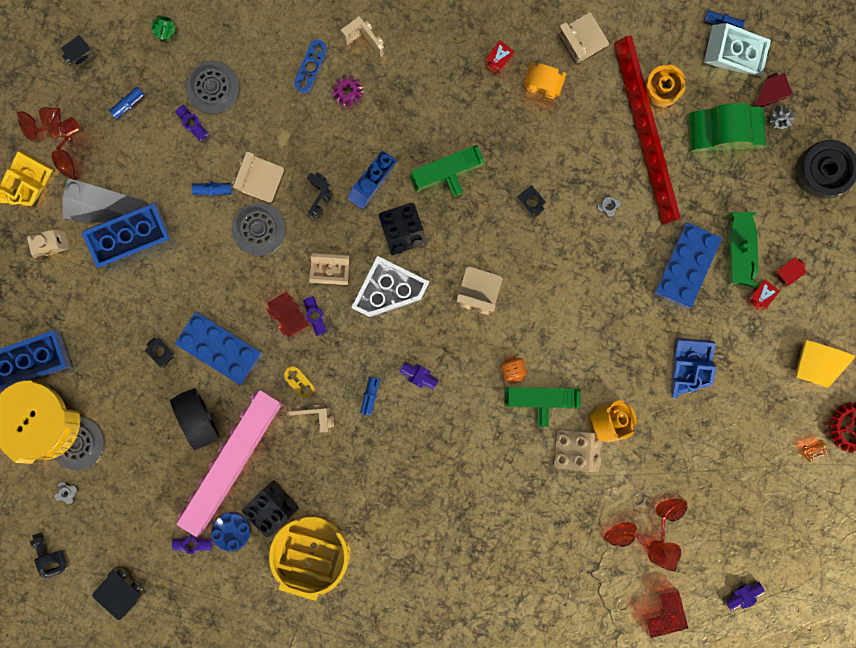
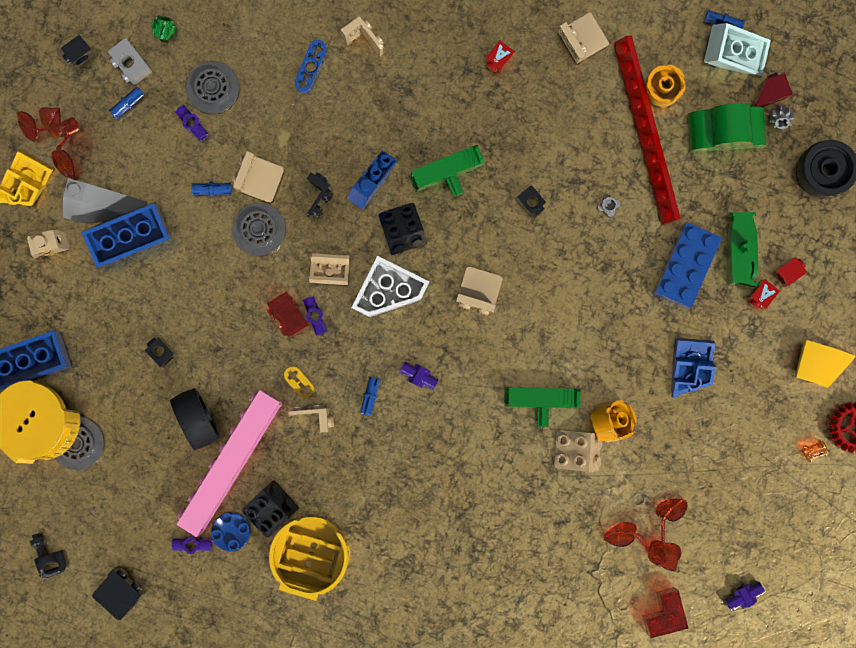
(71, 490): light grey plate -> none
(137, 70): none -> light grey brick
(219, 348): blue brick -> none
(344, 85): magenta gear -> none
(513, 369): orange head -> none
(545, 80): light orange brick -> none

